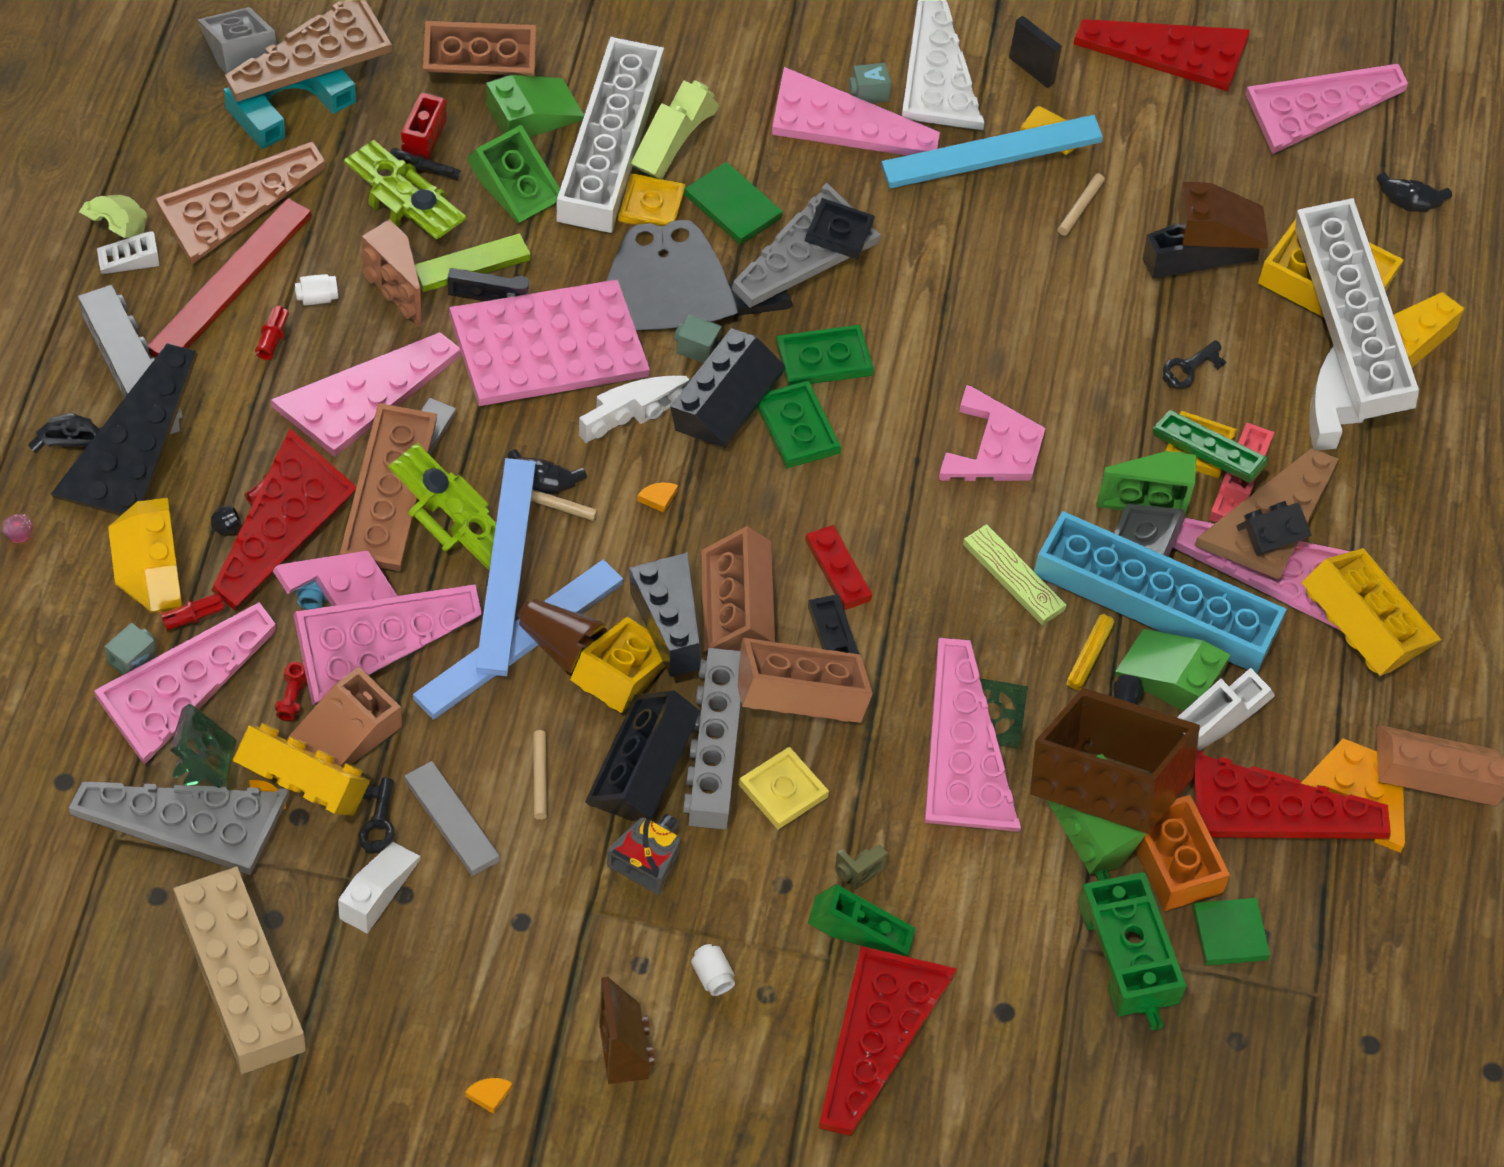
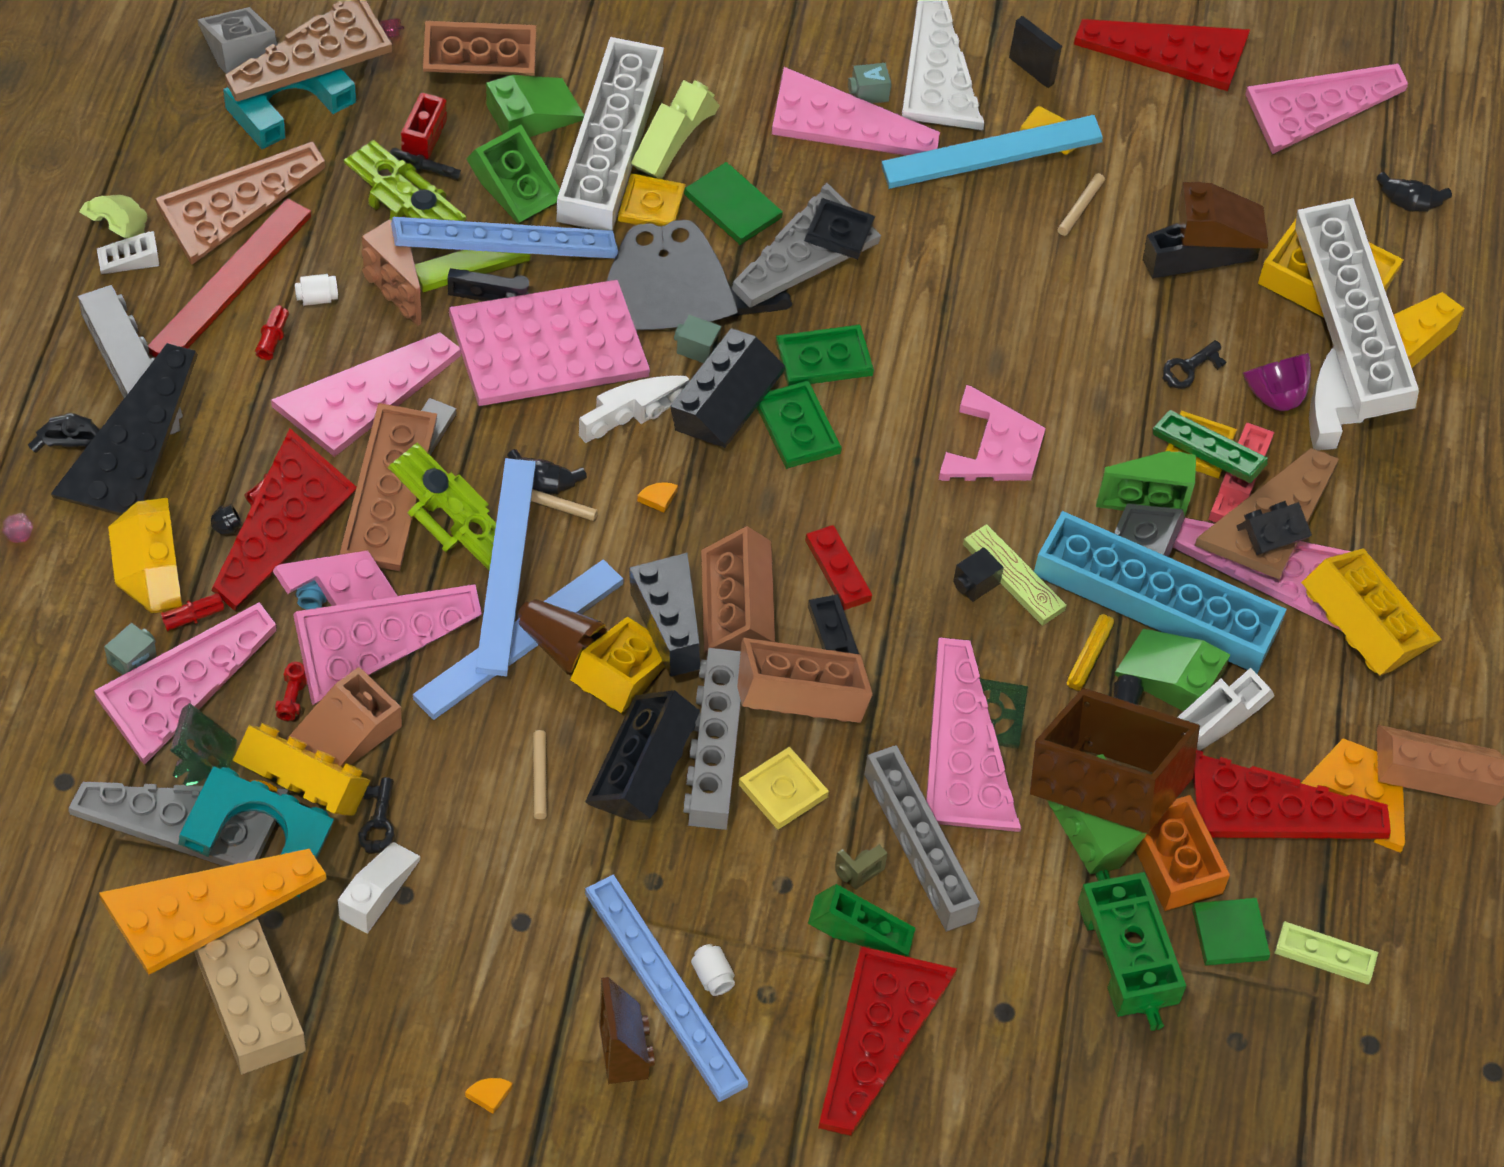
(190, 910): none -> light orange wing
(230, 795): none -> teal arch
(392, 27): none -> clear pink plate
(452, 818): light grey tile -> none
(503, 237): none -> light blue tile
(647, 852): torso -> none
(666, 988): none -> light blue tile
(921, 838): none -> light grey brick
(978, 574): none -> black brick
(1281, 383): none -> magenta hair
(1326, 952): none -> yellowish green tile

